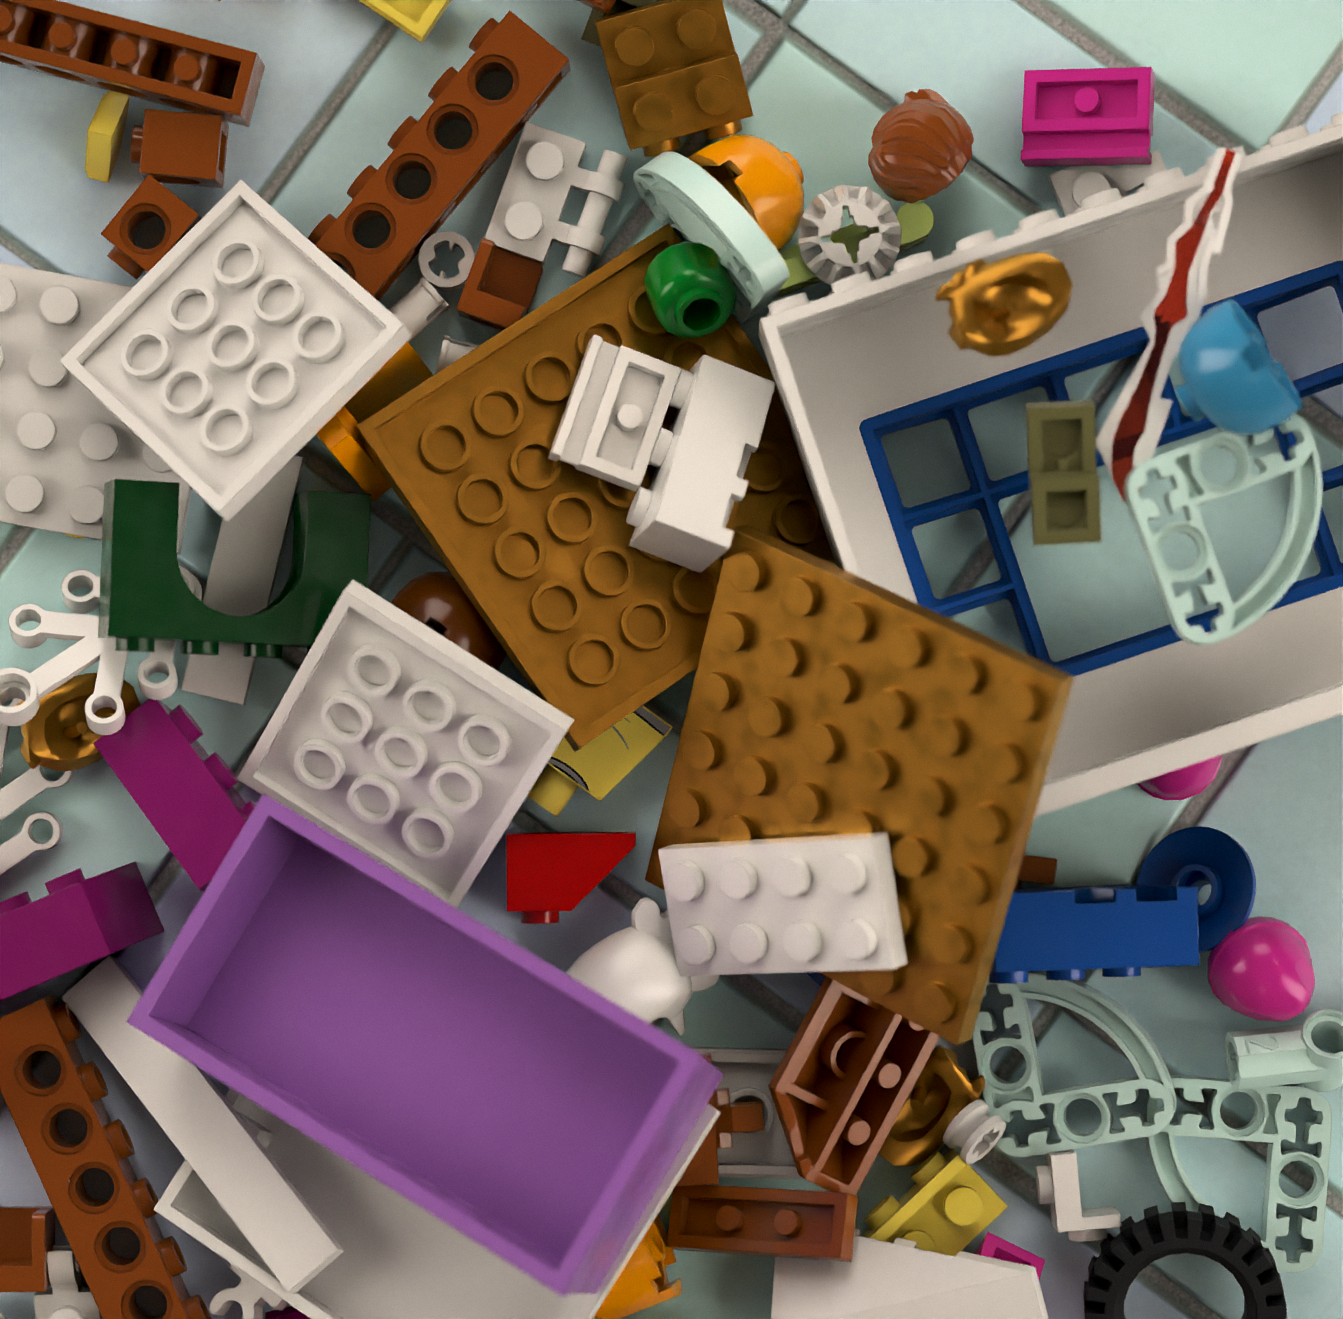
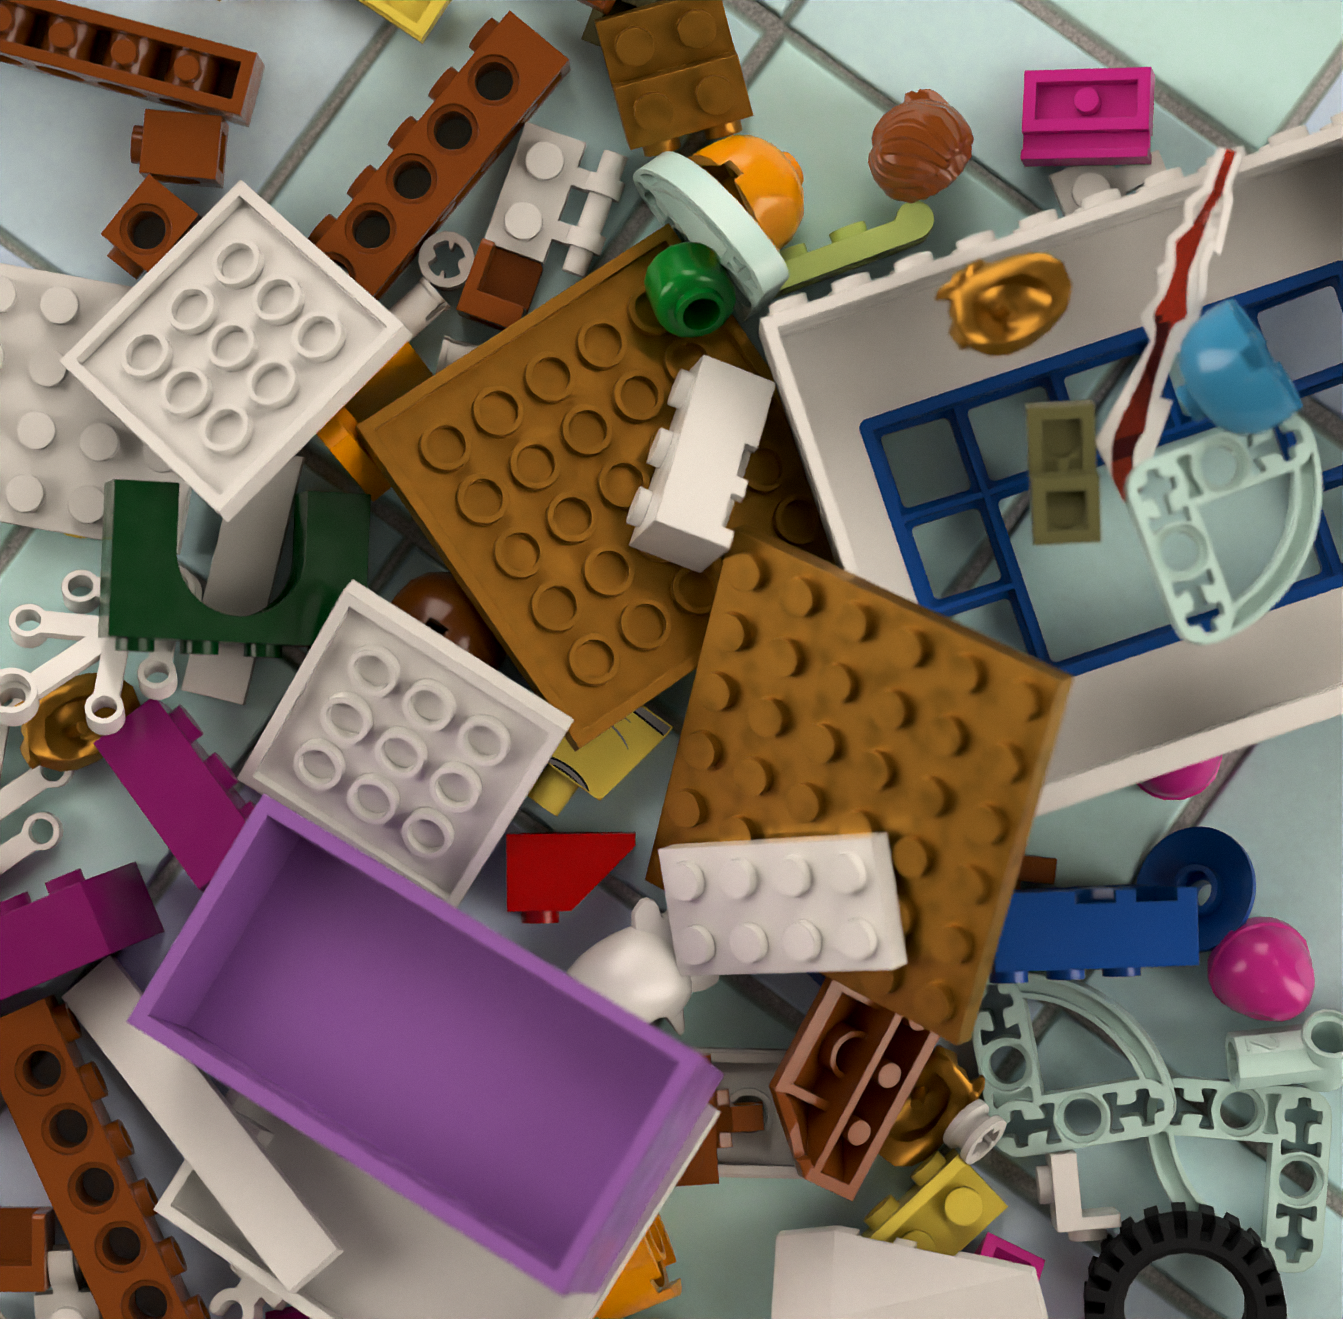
(106, 135): light yellow tile -> none
(614, 413): white plate -> none
(763, 1222): dark orange plate -> none
(824, 216): white gear -> none

